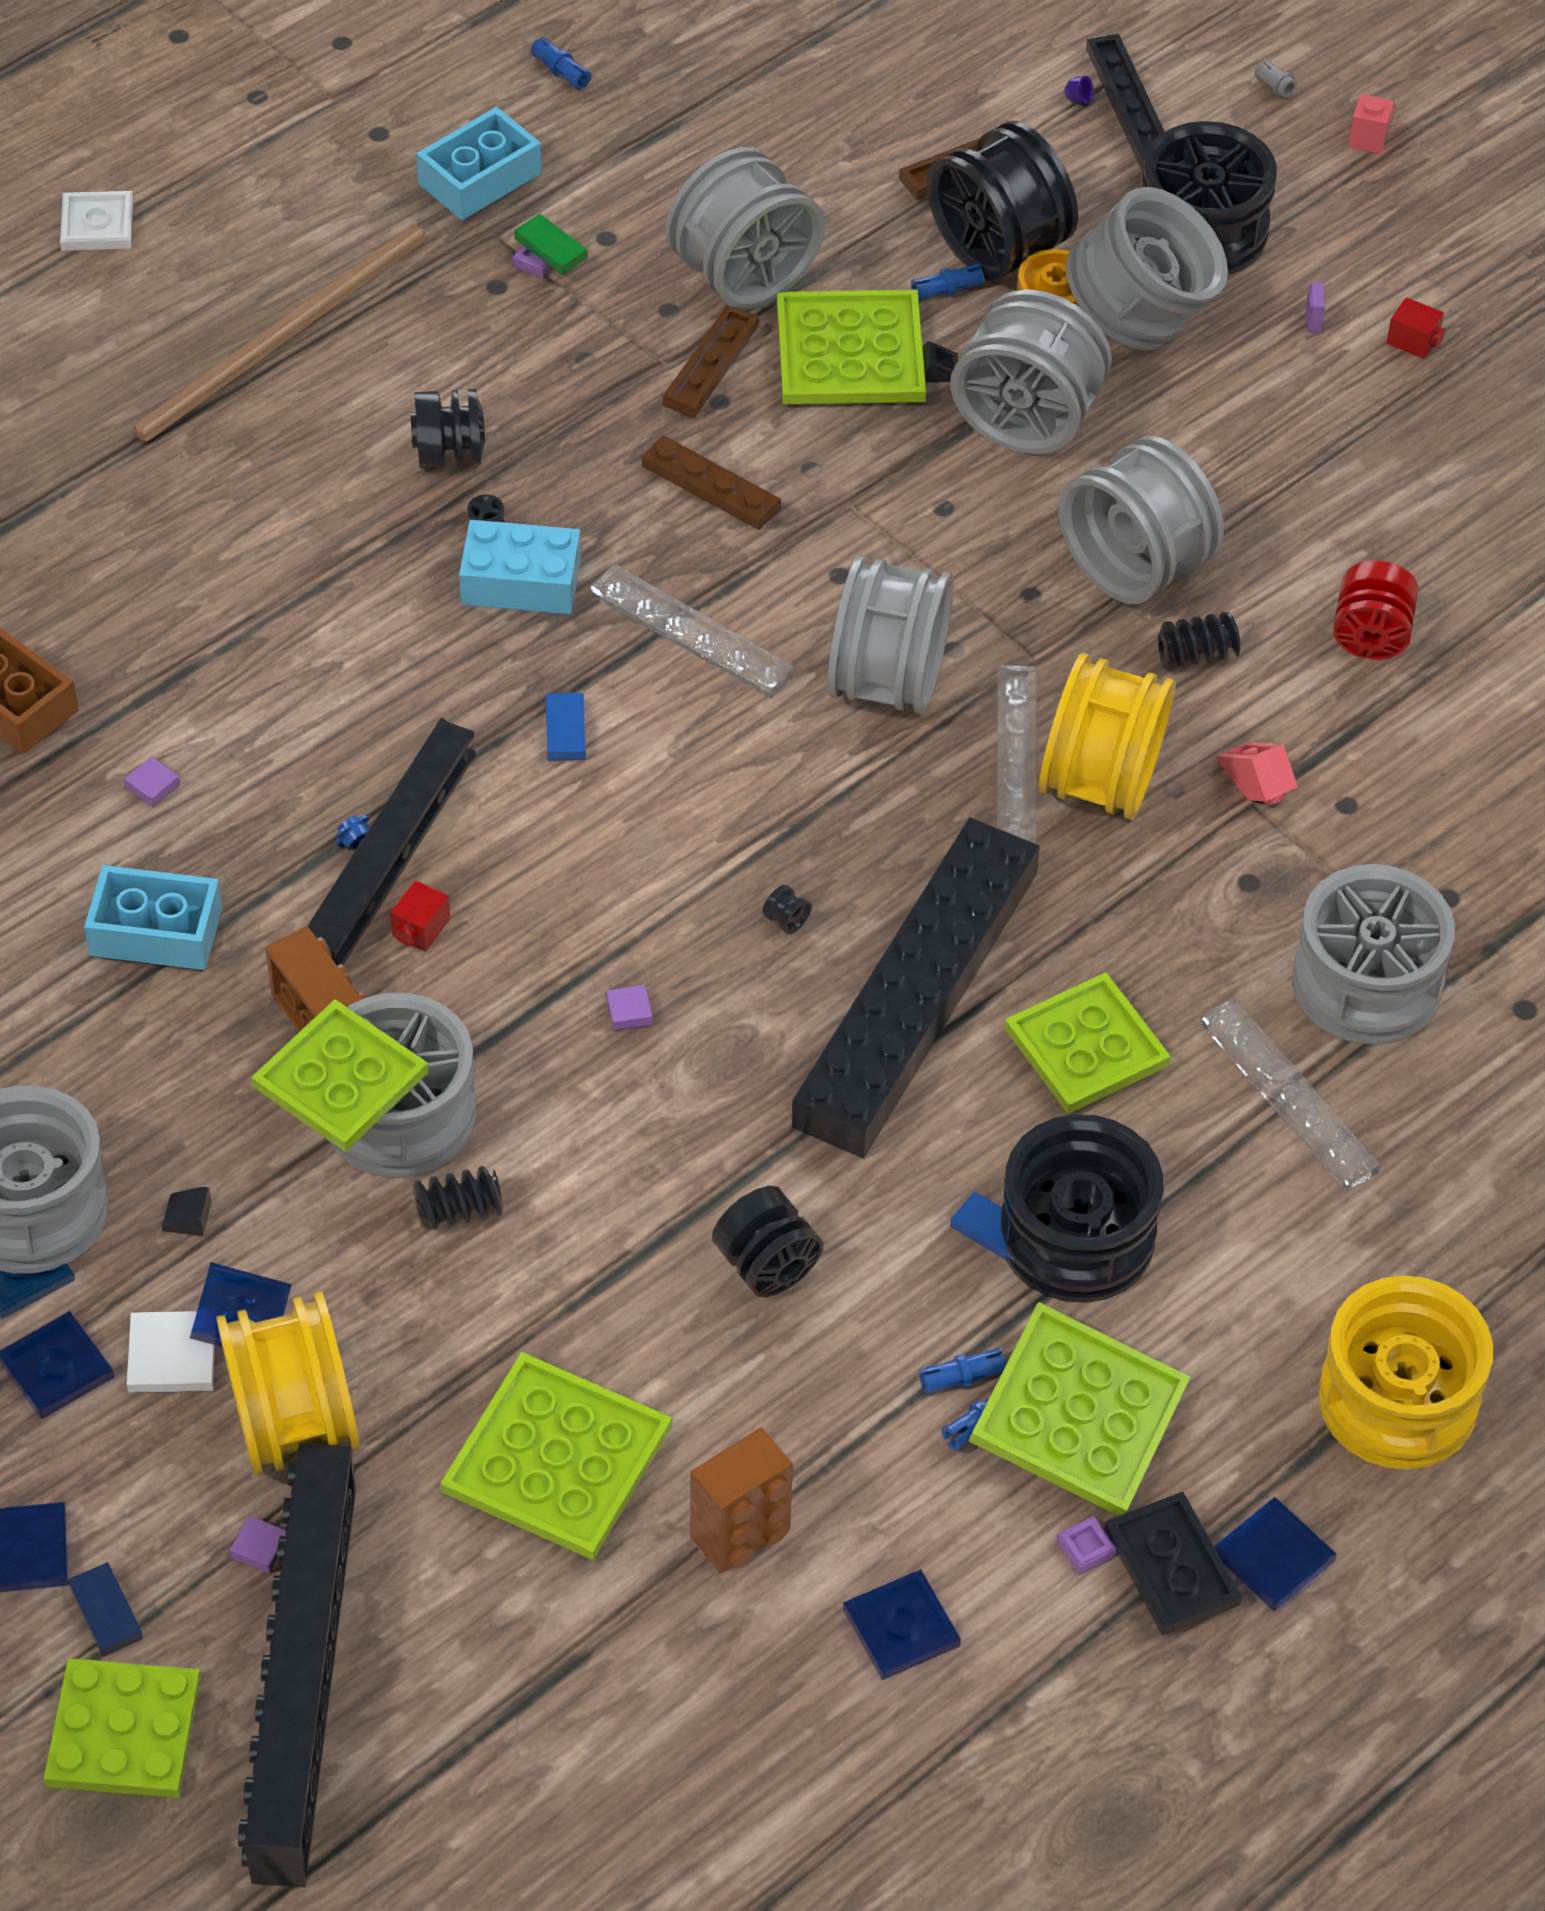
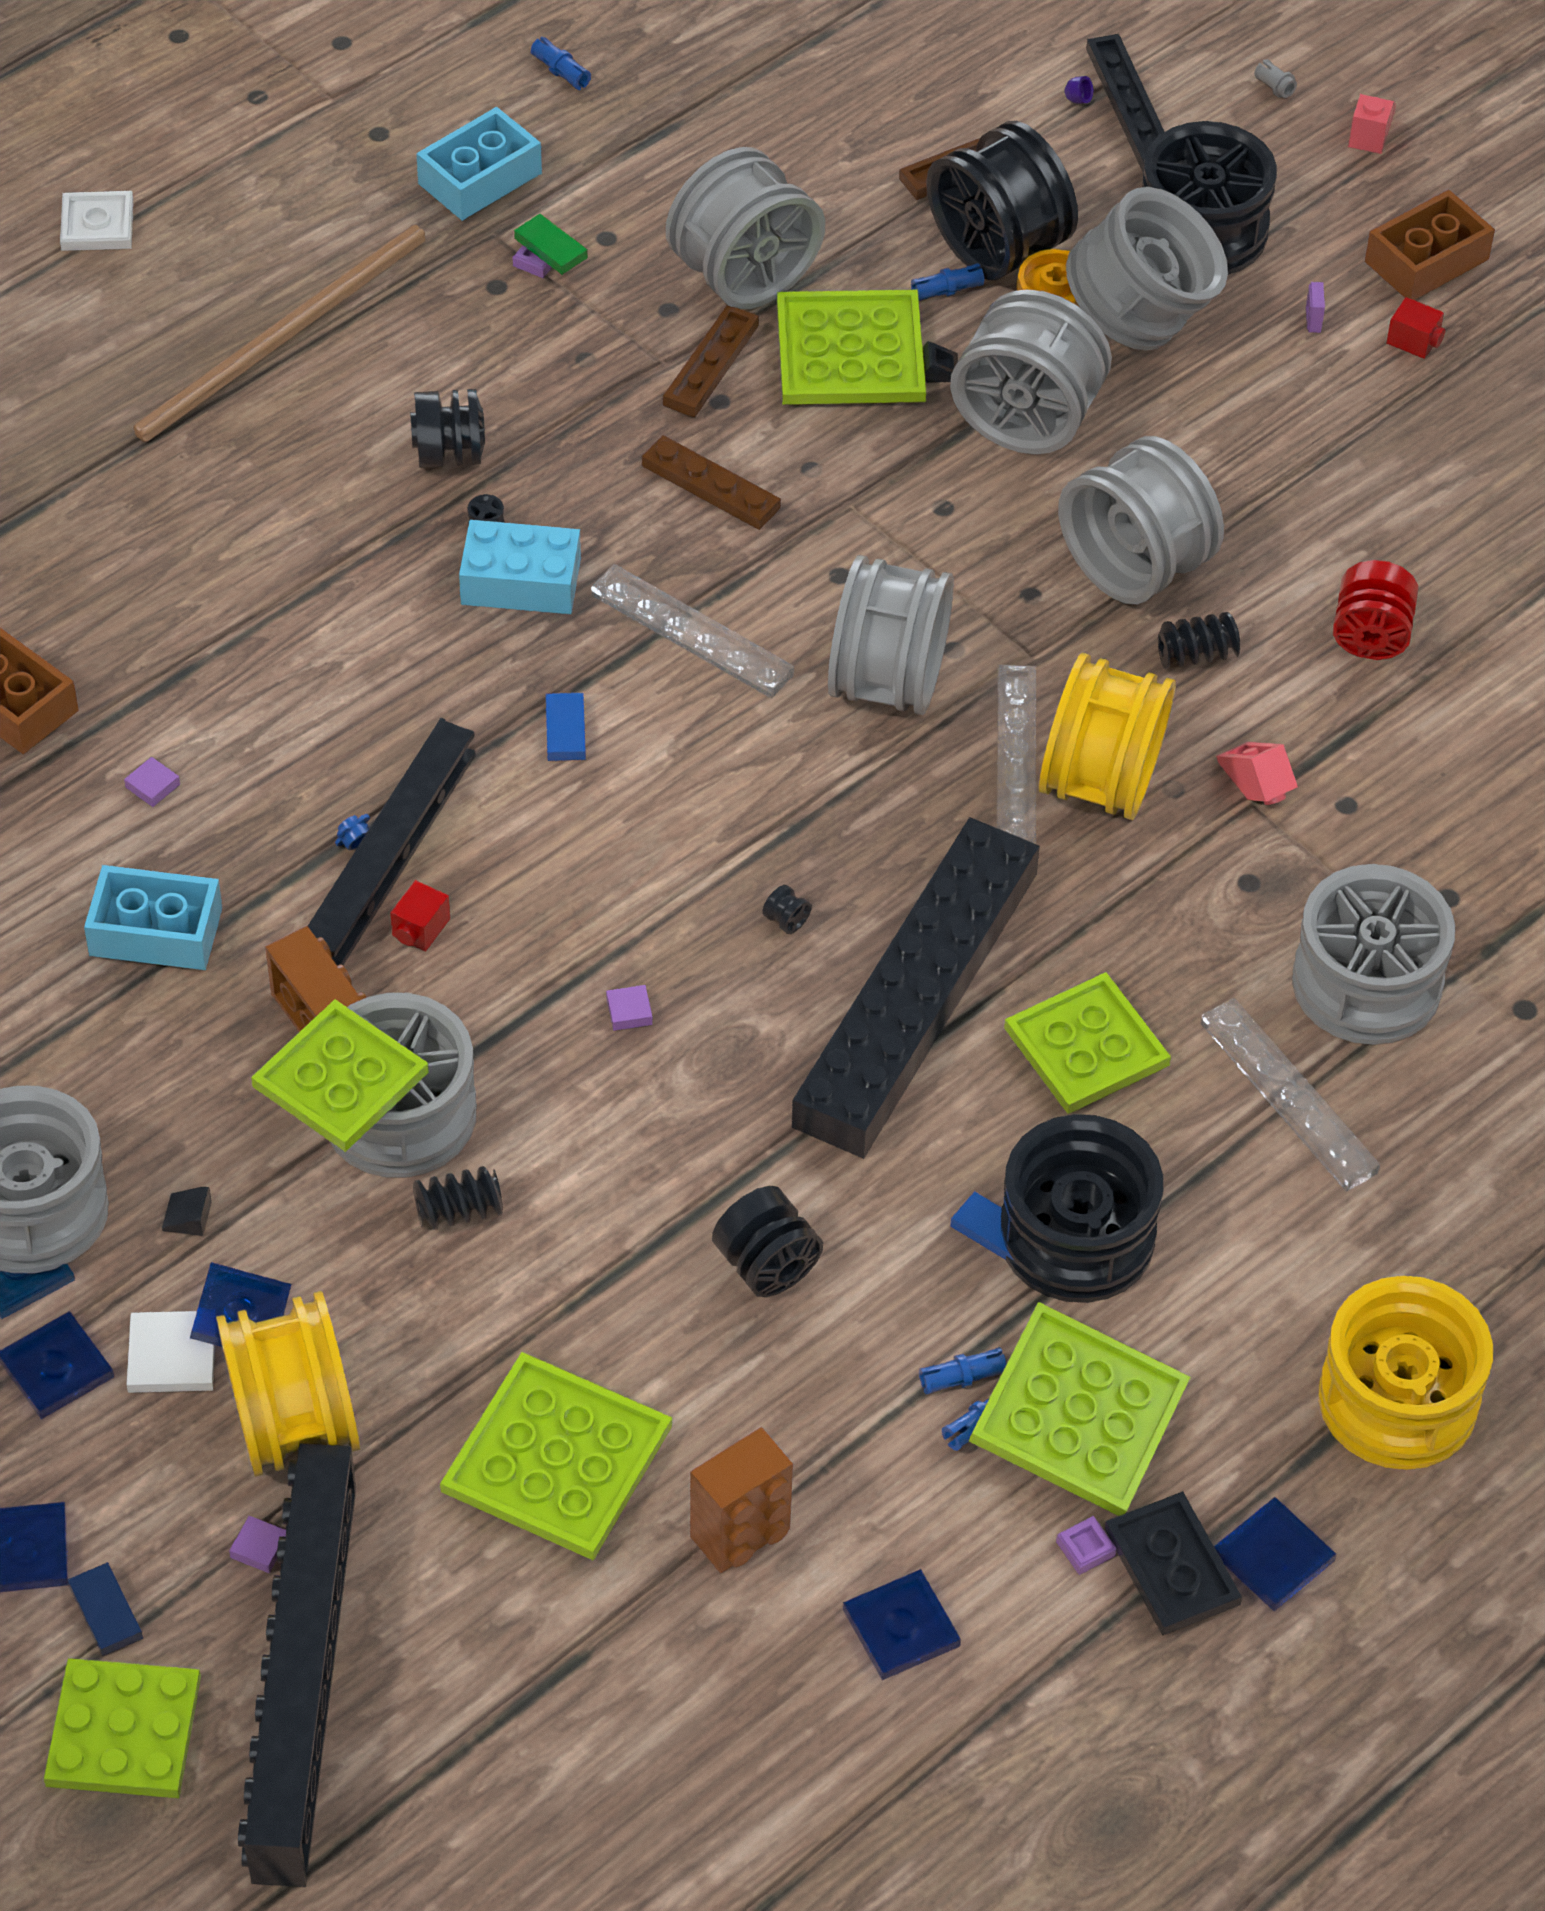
(1429, 245): none -> dark orange brick

